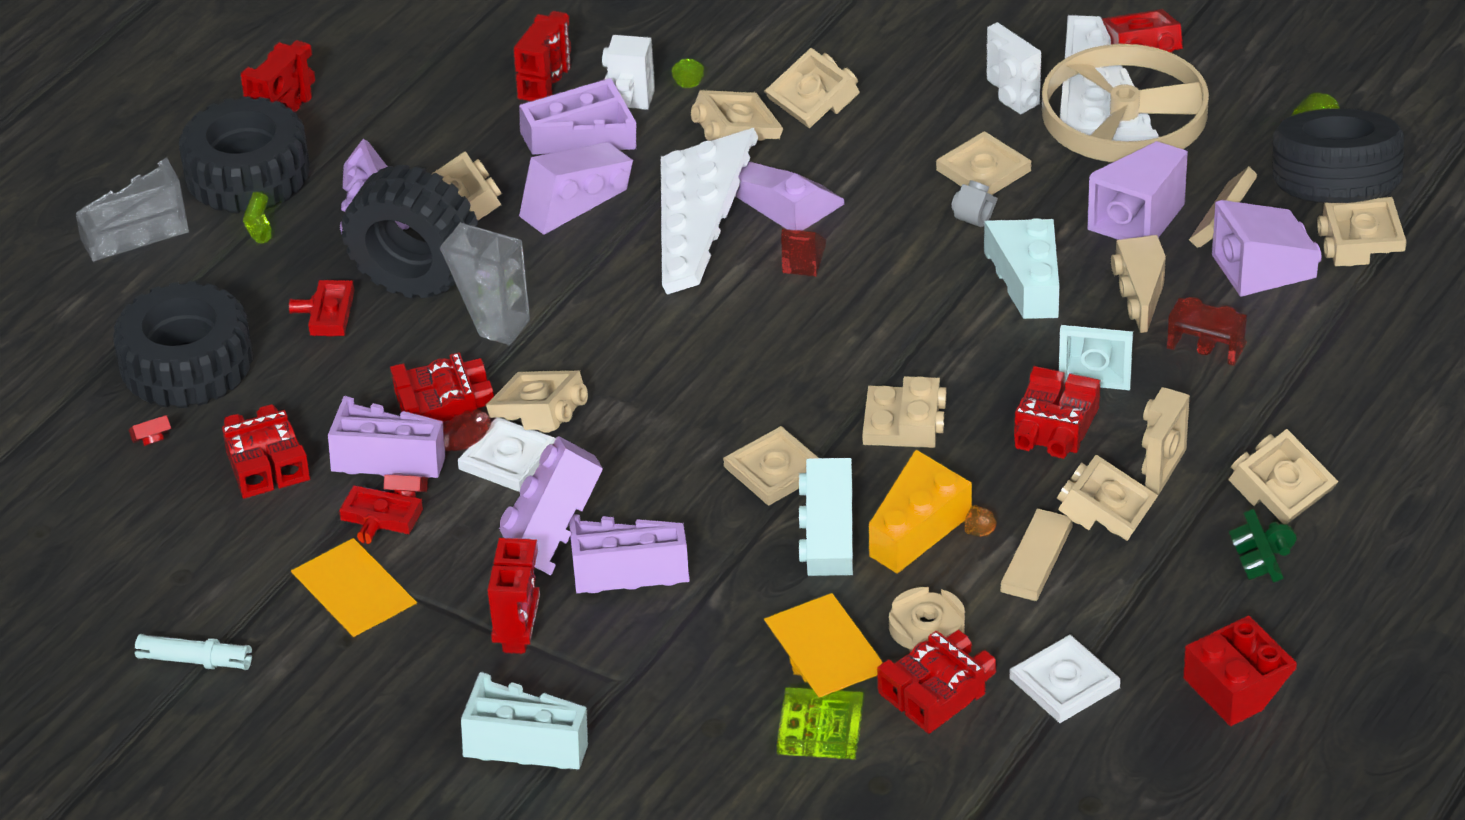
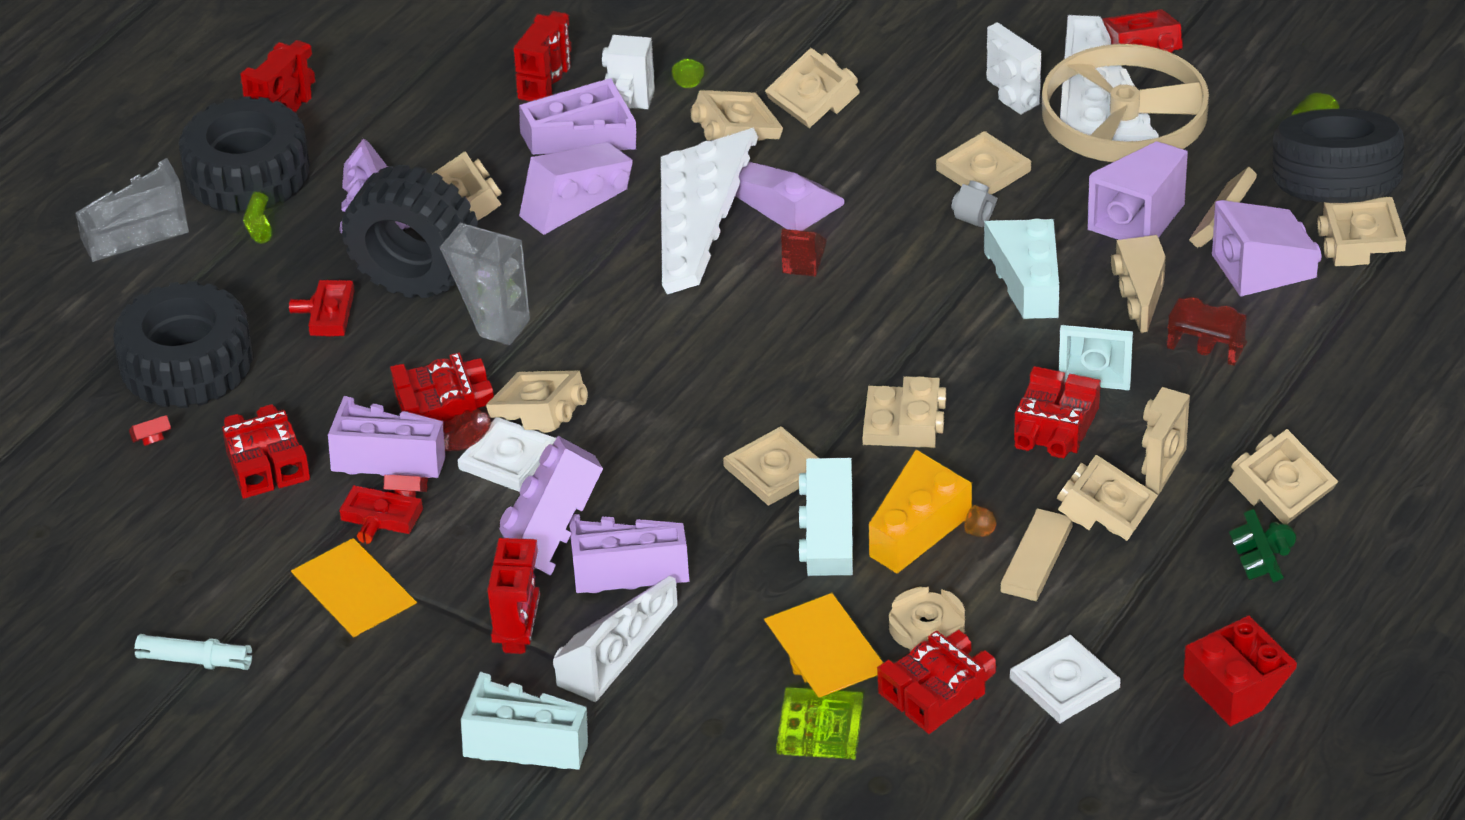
(607, 646): none -> white wedge

